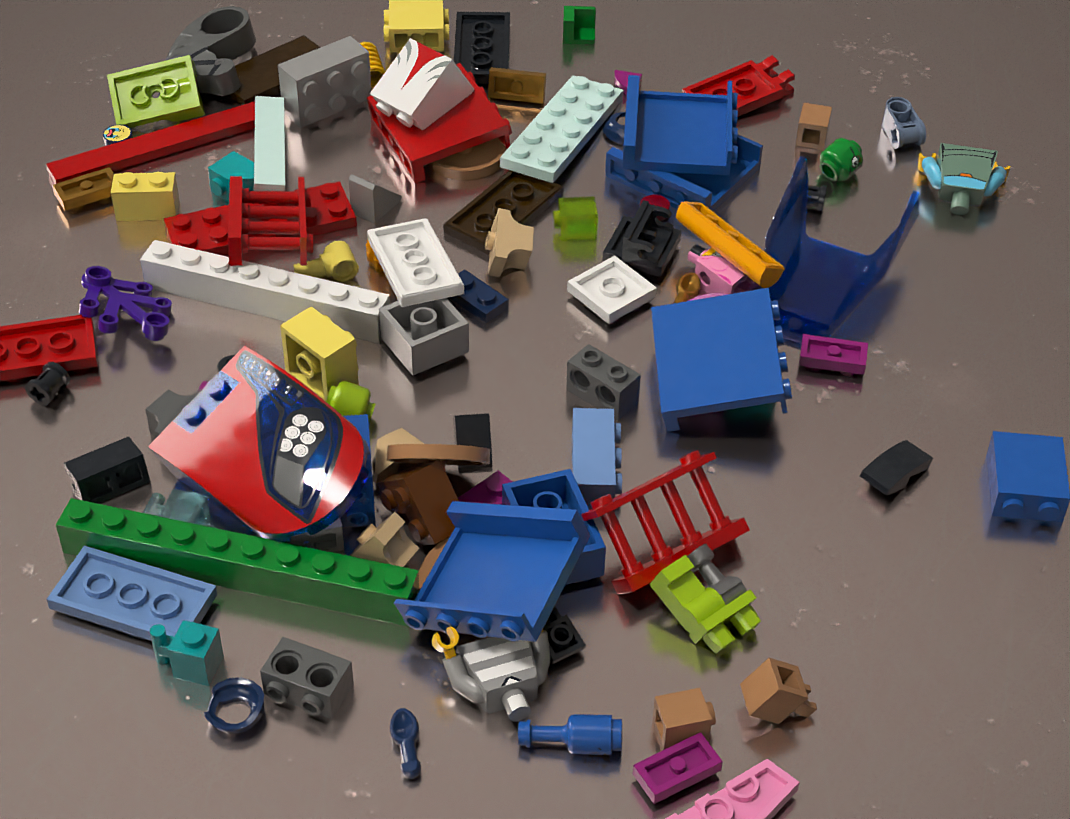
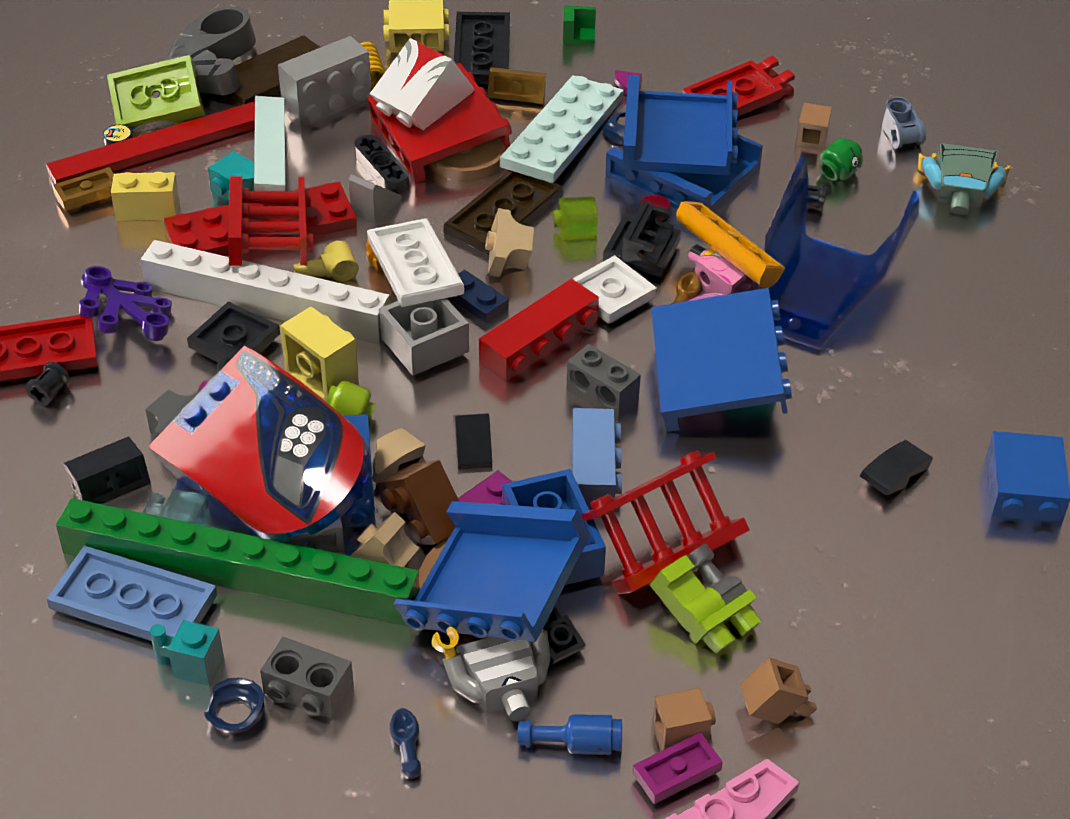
(230, 330): none -> black plate
(381, 154): none -> black beam
(447, 454): medium nougat piece -> none
(538, 330): none -> red brick
(833, 354): magenta plate -> none

